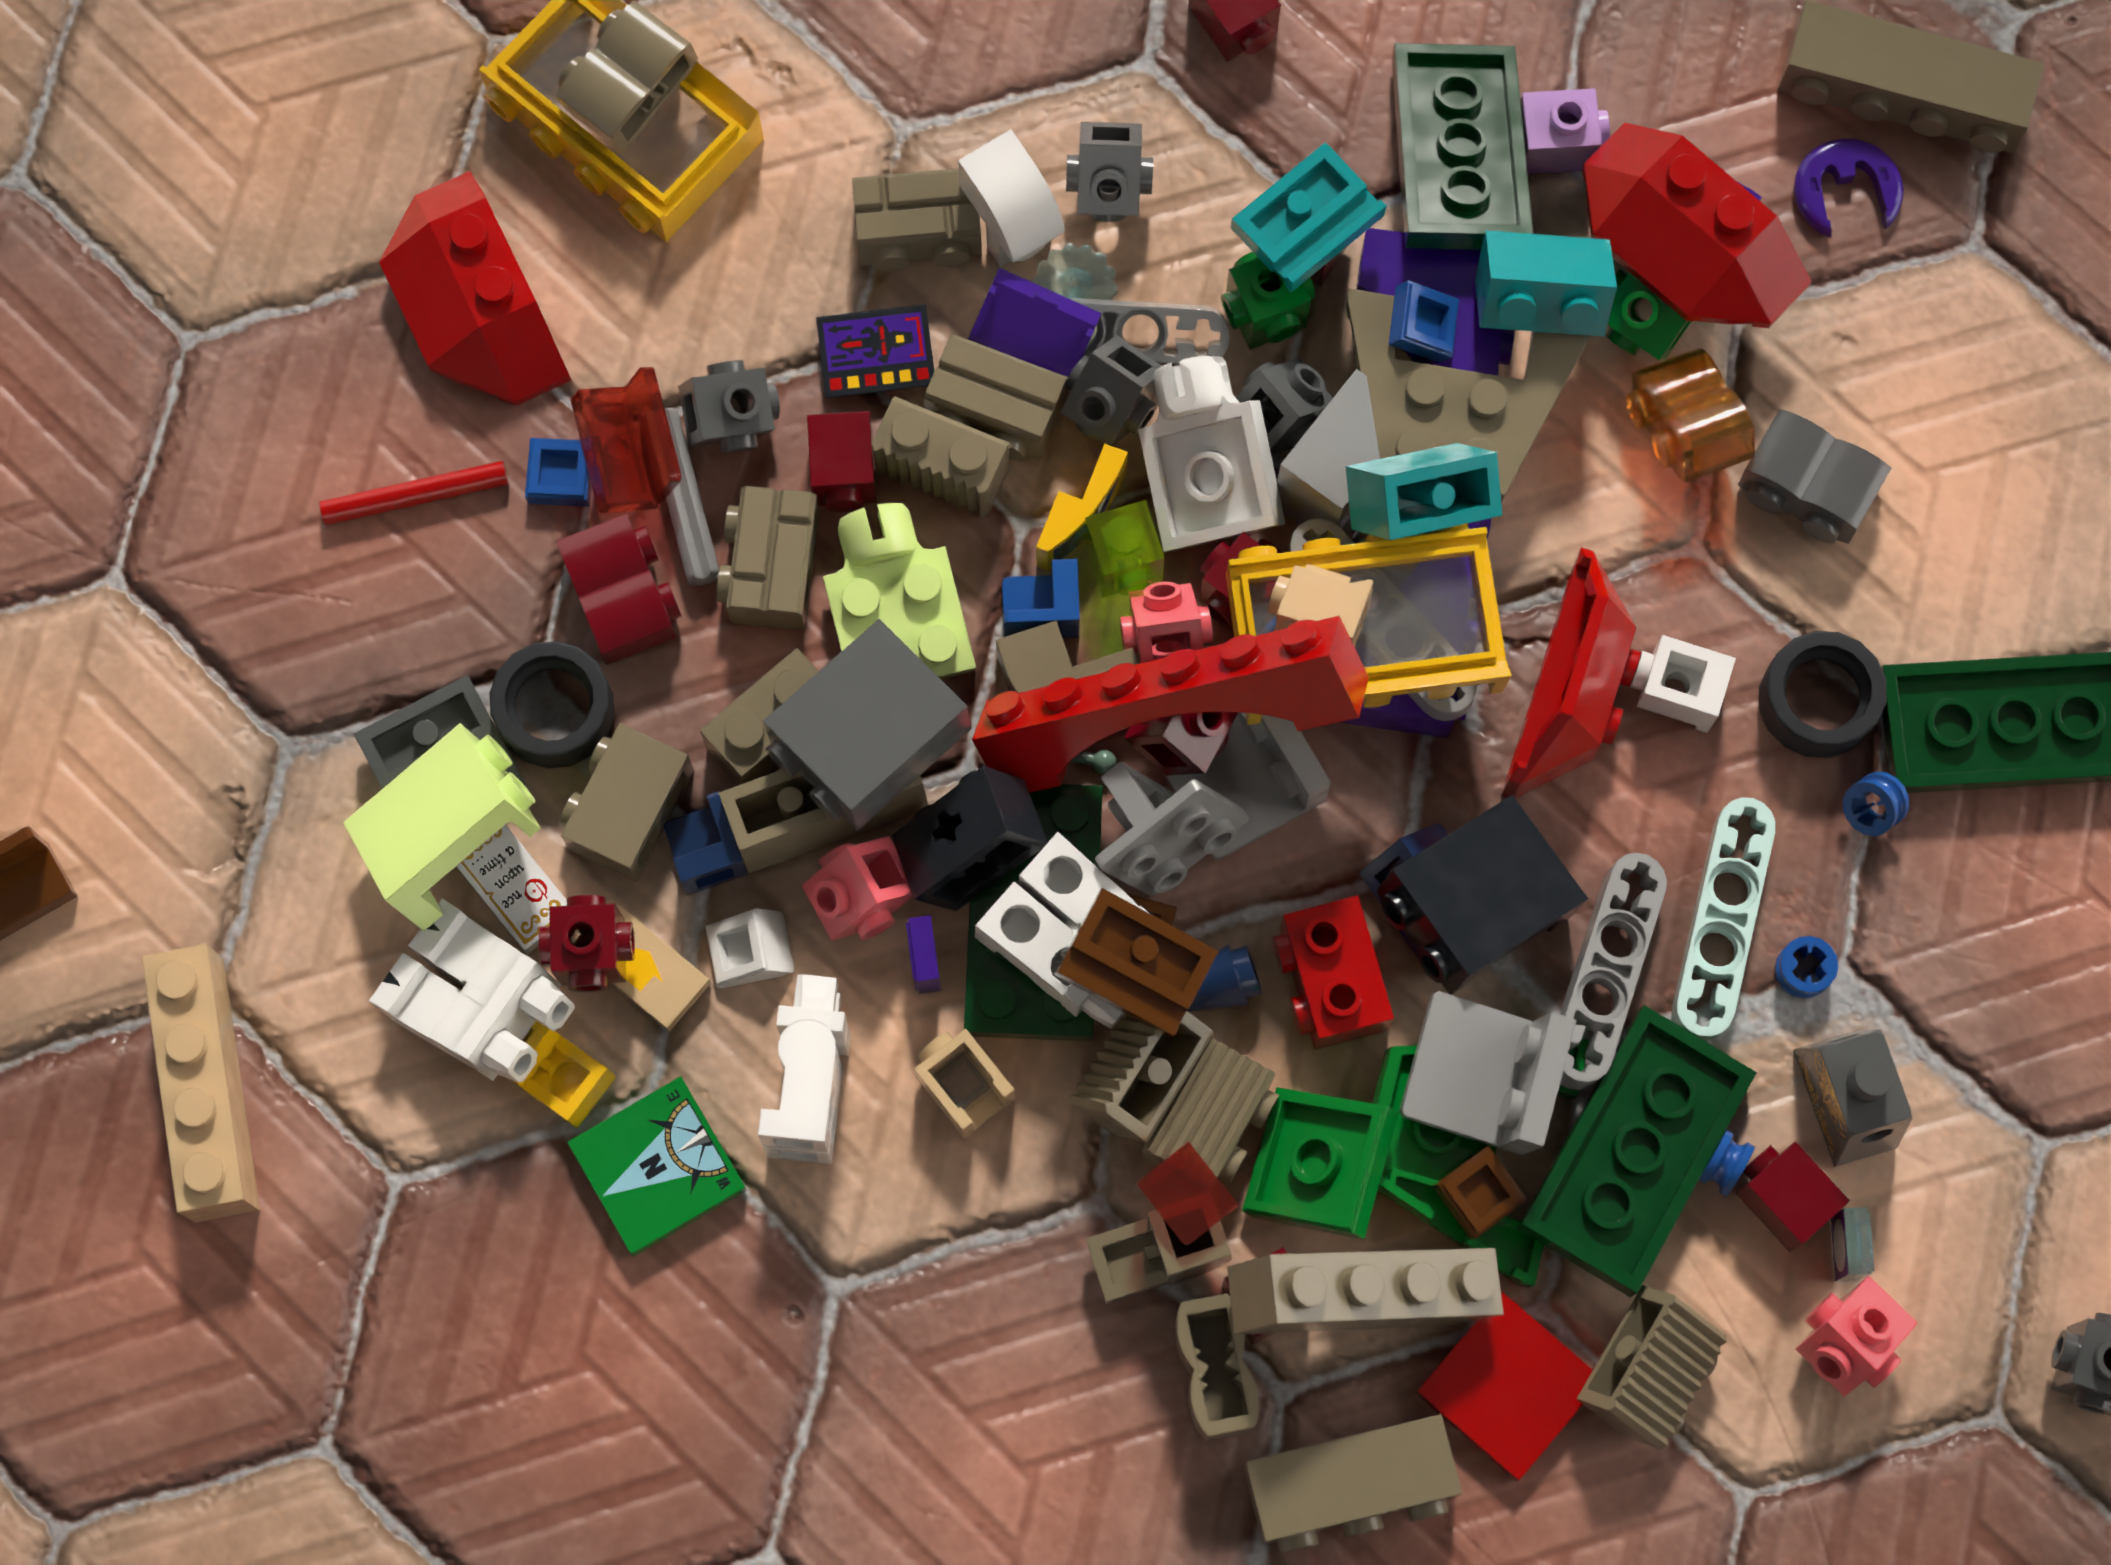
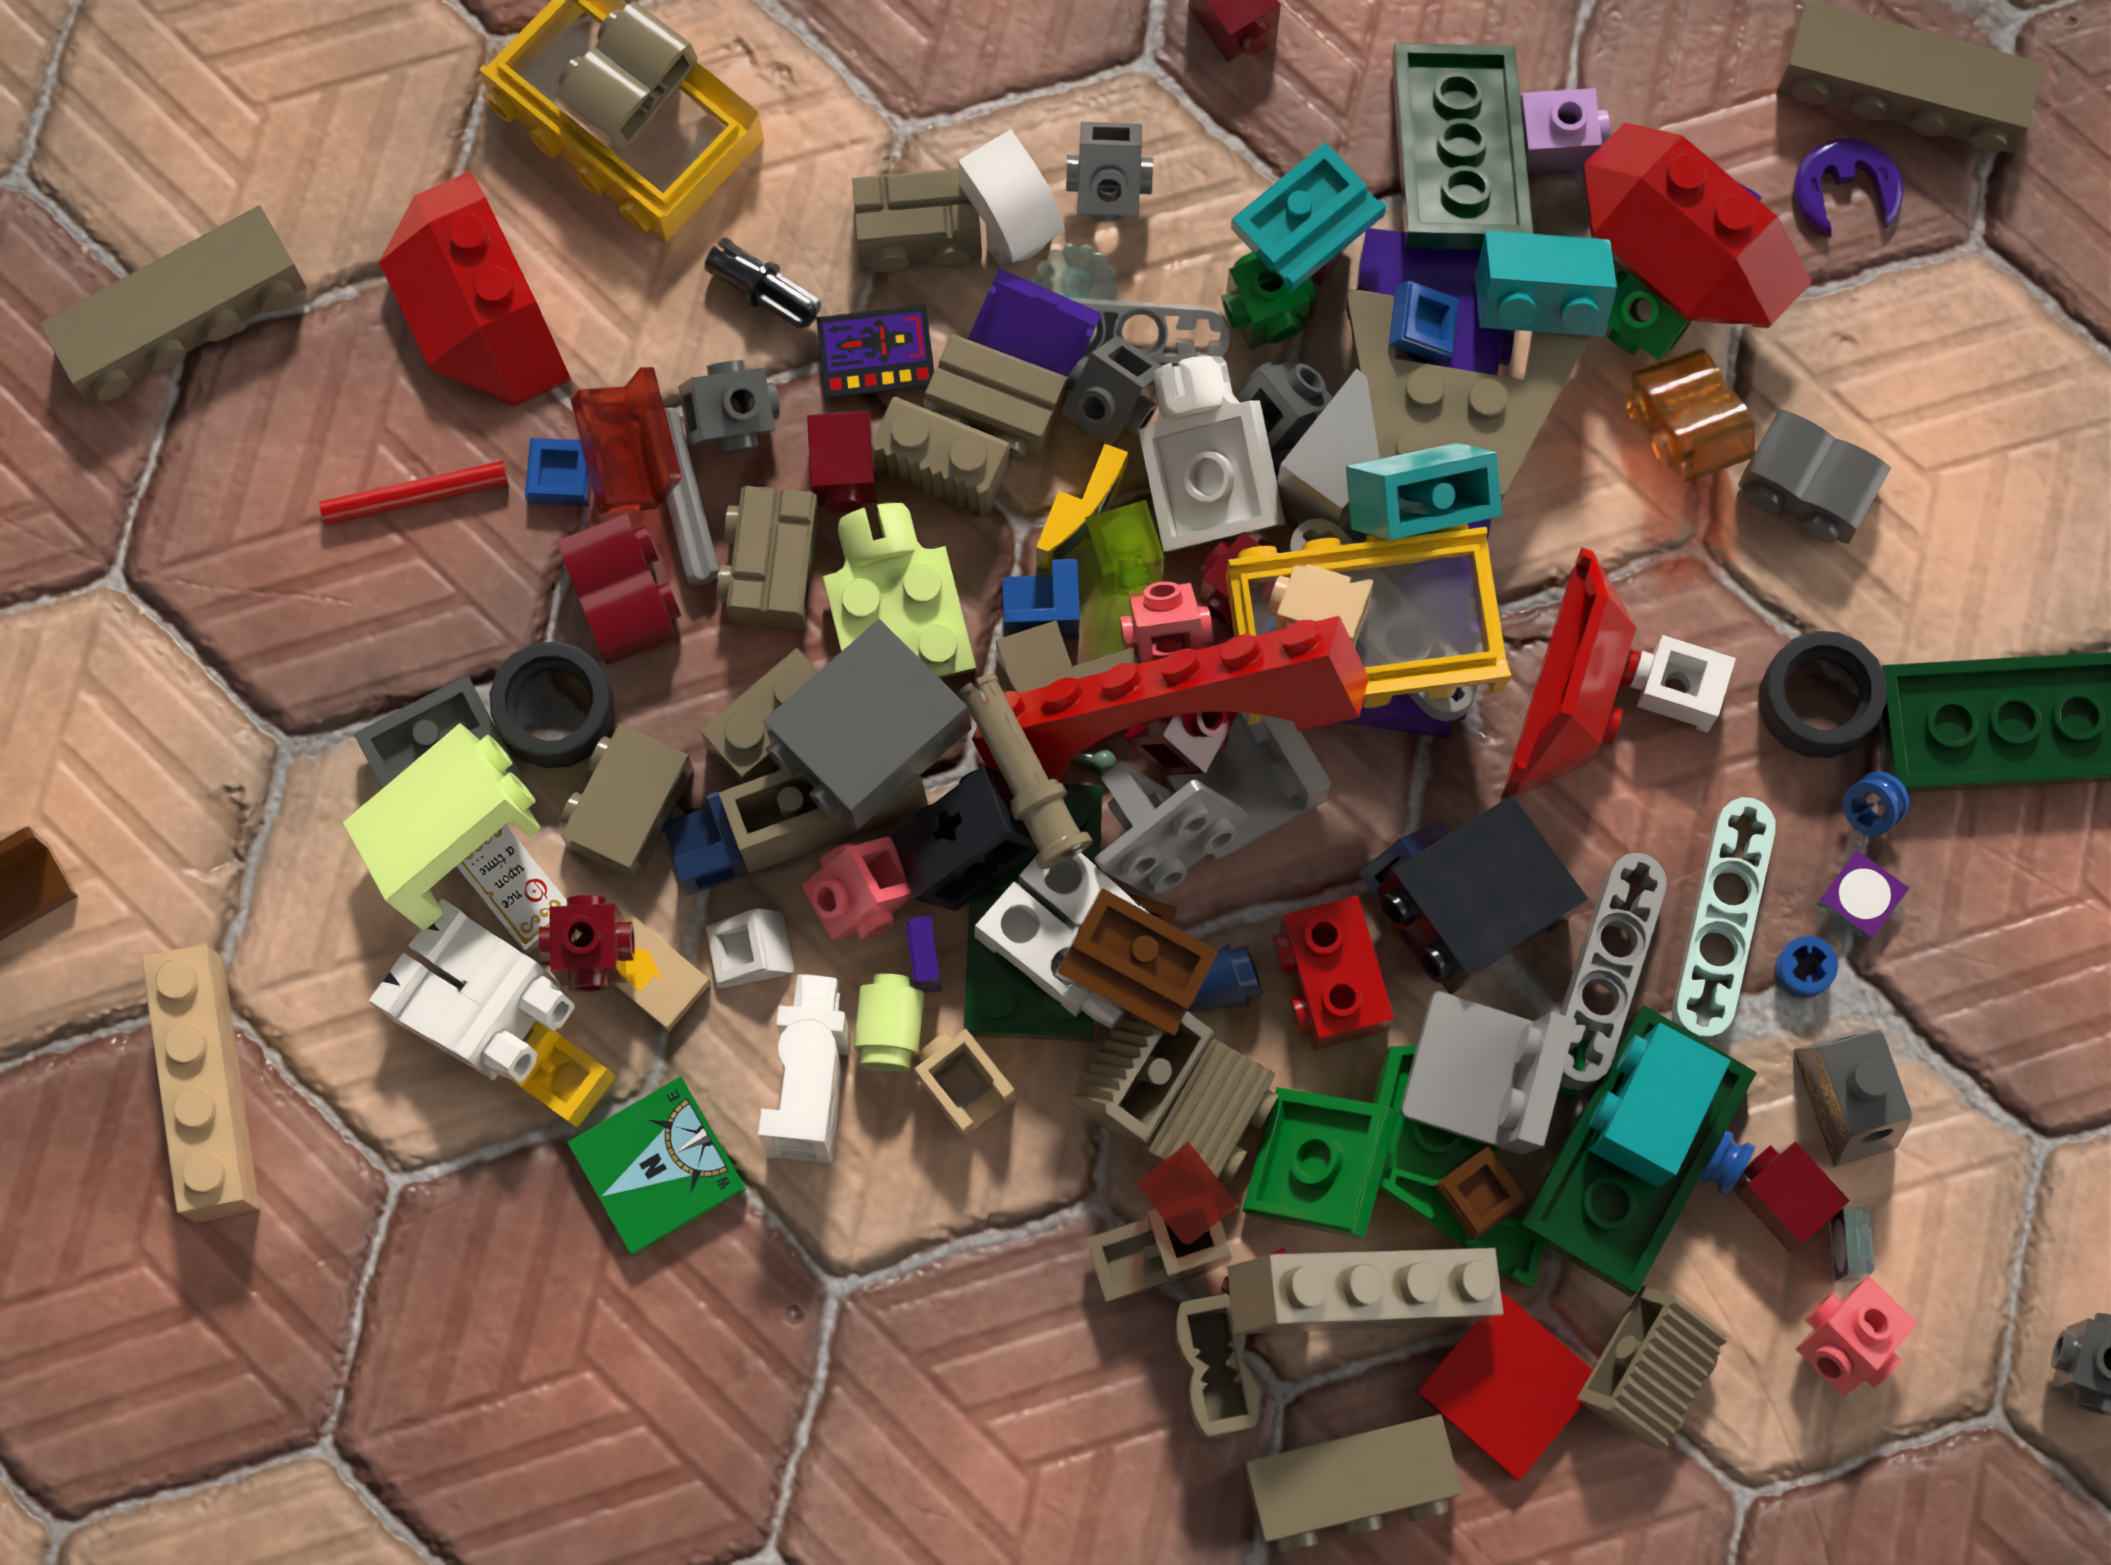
(173, 306): none -> dark tan brick
(762, 284): none -> black axle
(888, 1023): none -> yellowish green brick
(1037, 798): none -> dark tan pin
(1657, 1104): none -> teal brick
(1862, 896): none -> tile

